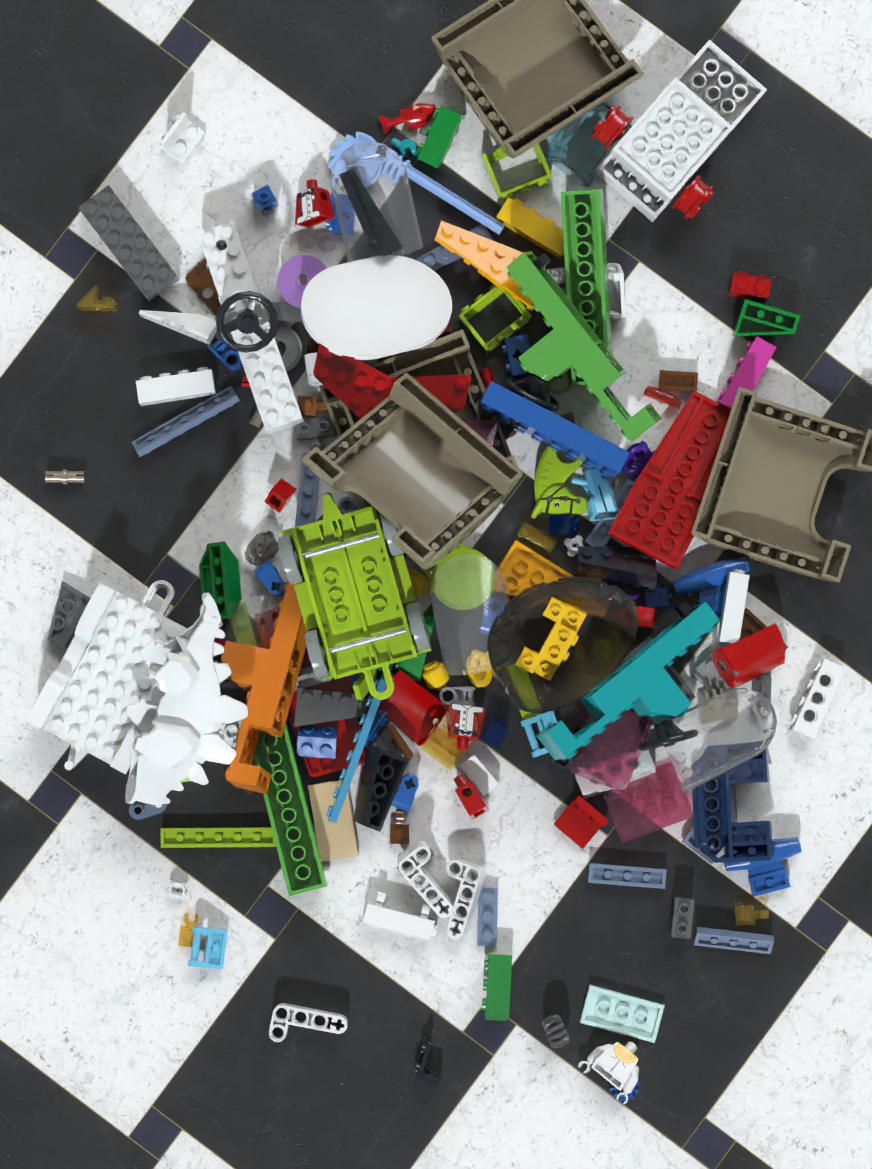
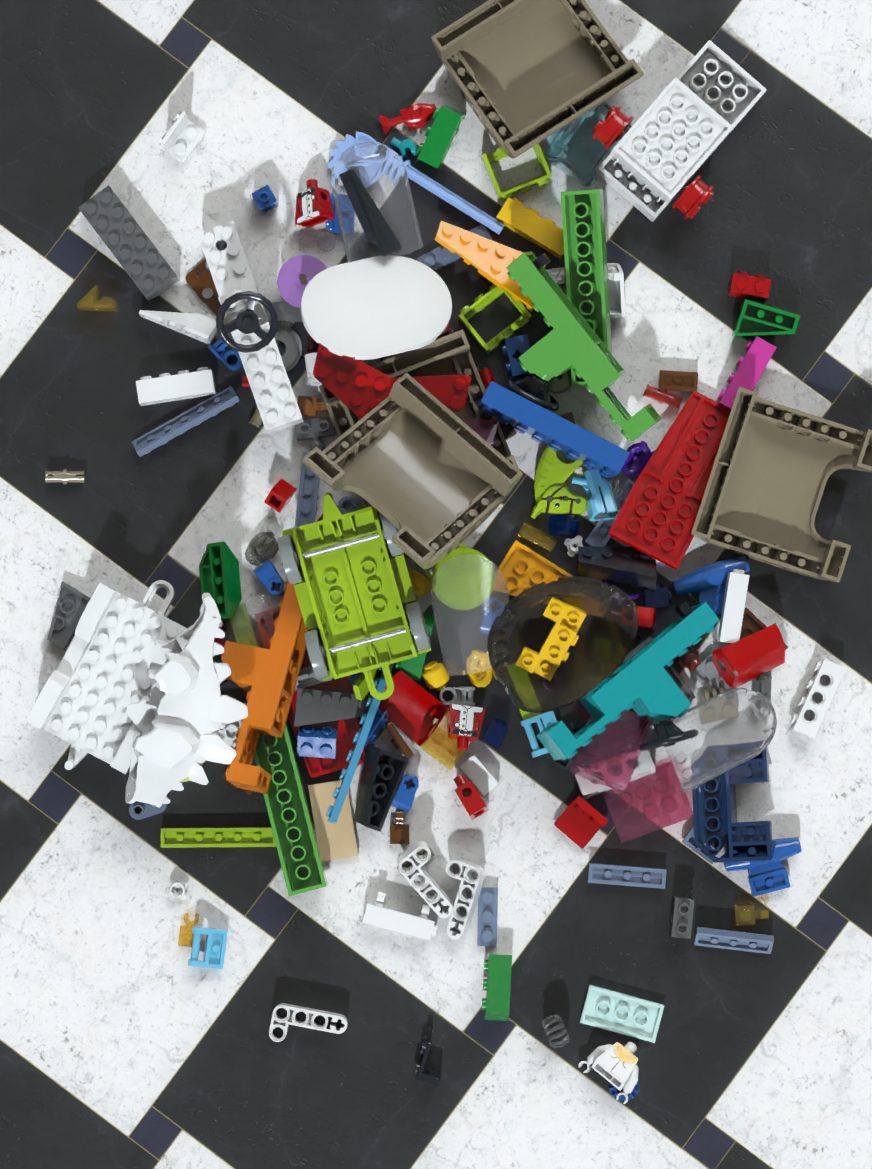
(689, 659): none -> clear red animal

